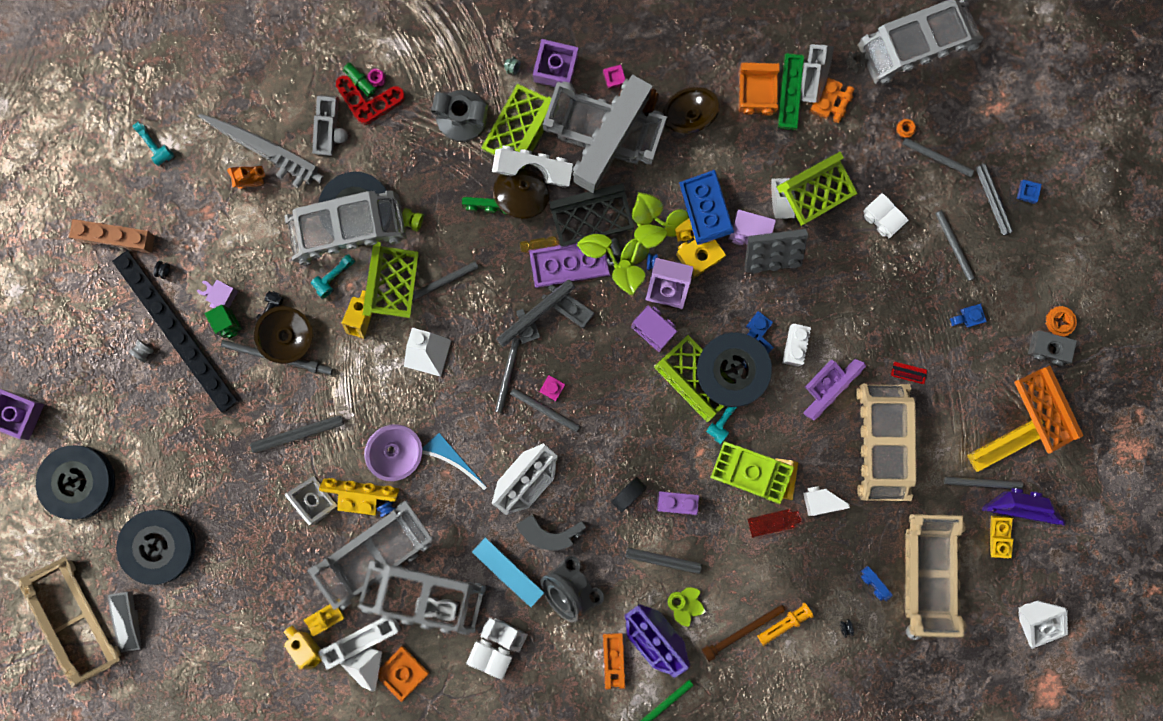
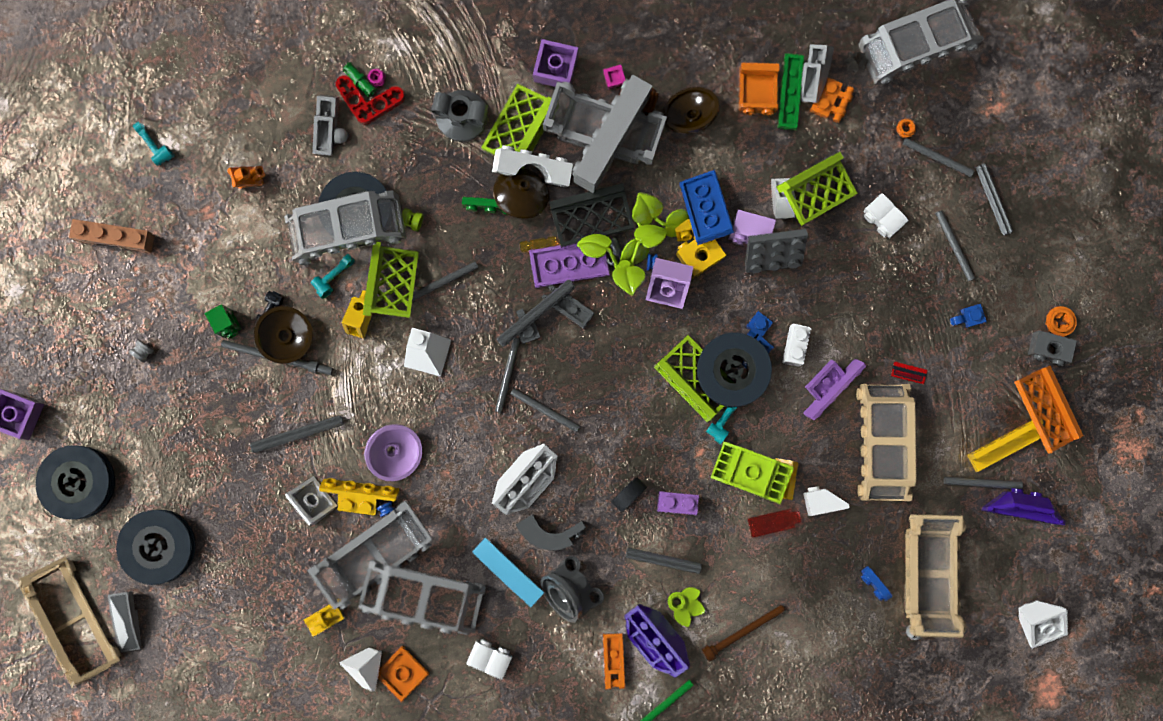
(161, 269): black bush -> none
(175, 331): black plate -> none
(218, 294): lavender brick -> none
(274, 153): light grey piece -> none
(302, 648): yellow torso -> none
(358, 641): white arch -> none
(441, 449): dark azure sticker -> none
(442, 609): white brick -> none
(504, 634): white brick -> none
(512, 66): sand green plate -> none
(552, 388): dark pink plate -> none
(654, 328): medium lavender brick -> none
(793, 619): light orange pin -> none
(846, 628): black bush -> none
(1000, 536): yellow slope -> none
(1029, 191): blue plate -> none

